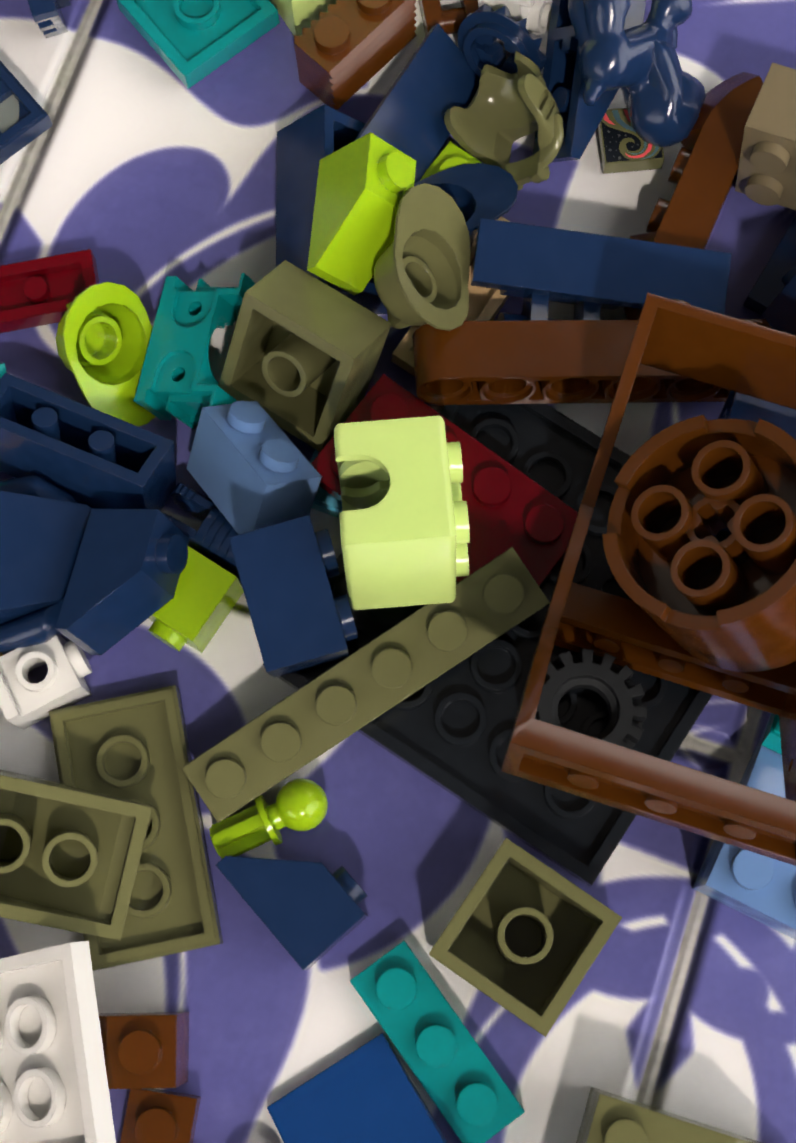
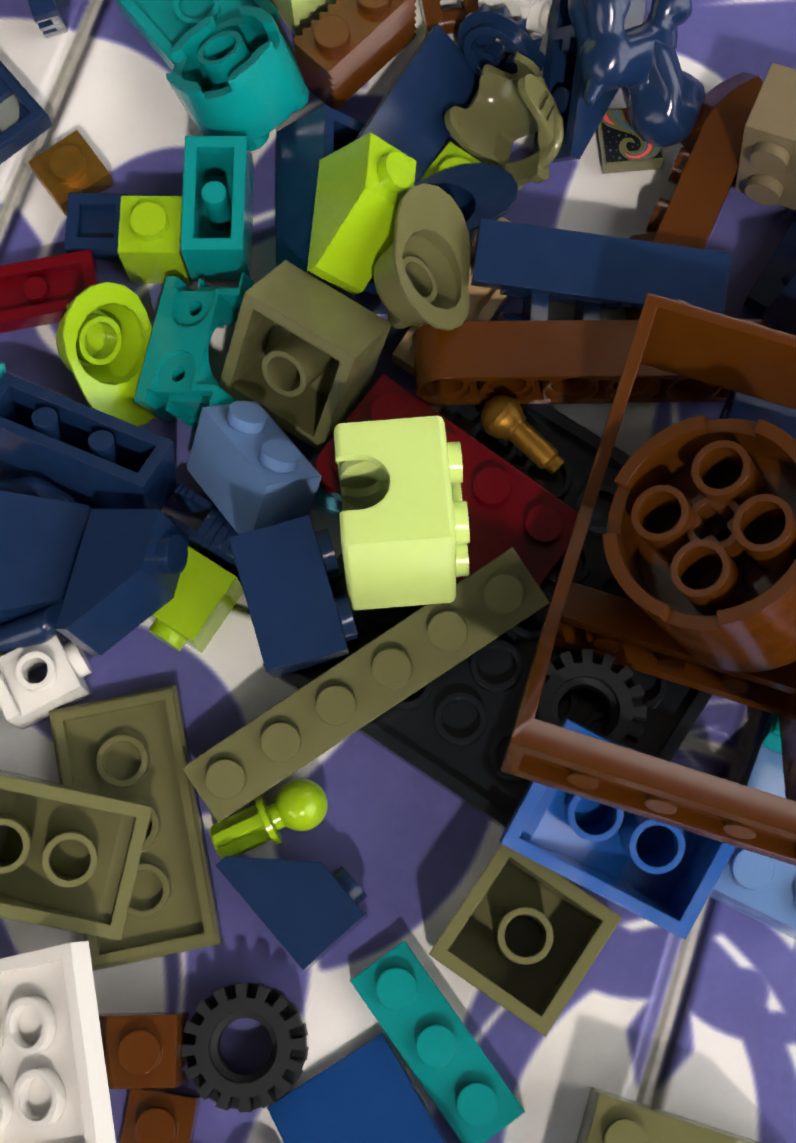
(70, 168): none -> pearl gold plate
(93, 224): none -> dark blue plate
(151, 238): none -> lime brick
(204, 1056): none -> black tyre
(217, 208): none -> teal brick
(237, 76): none -> teal brick
(506, 420): none -> pearl gold piece
(618, 854): none -> blue slope

